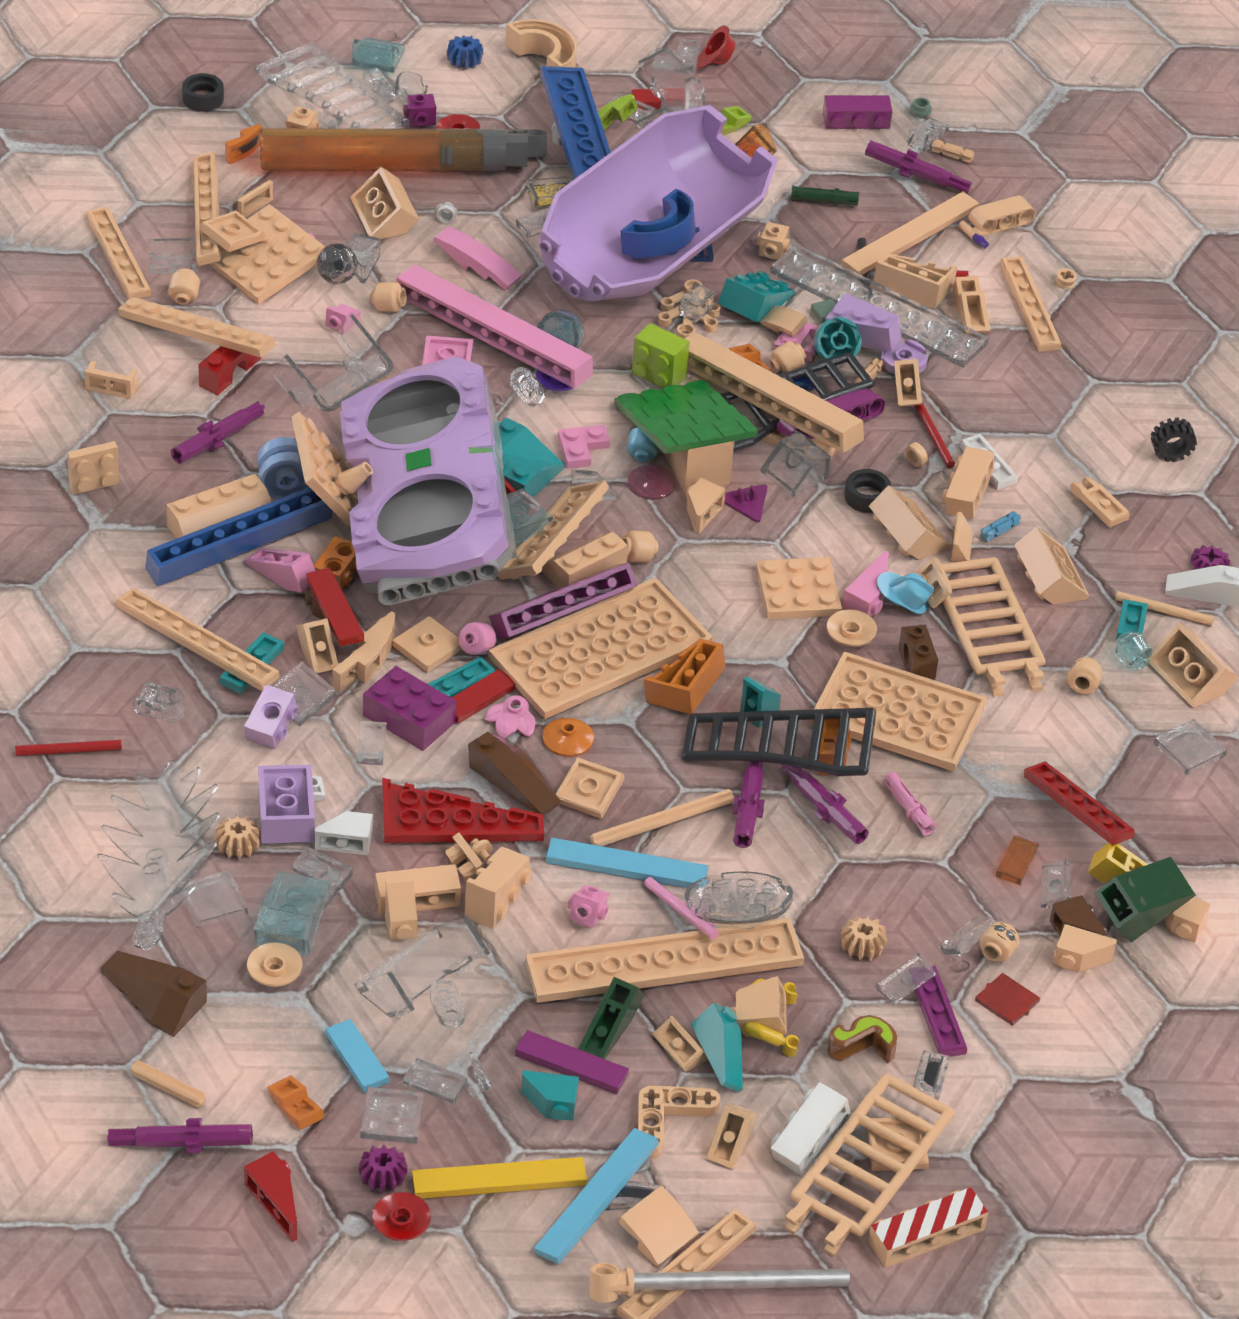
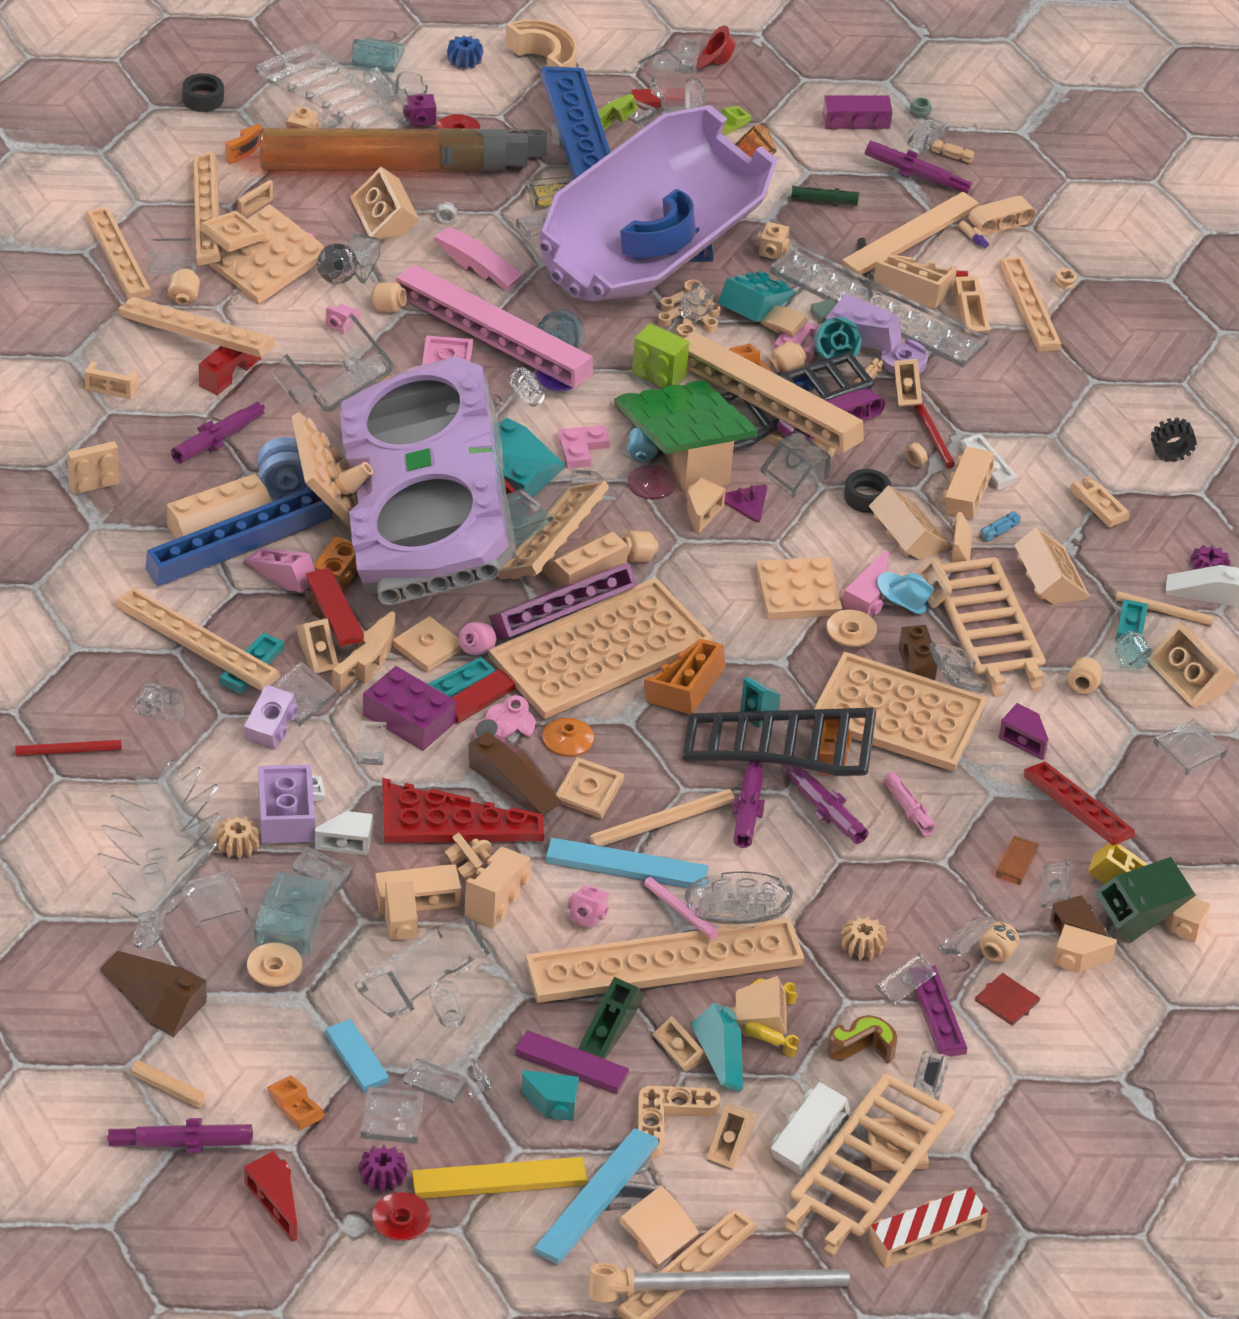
(487, 725): none -> tile
(957, 667): none -> clear slope
(1025, 731): none -> magenta slope

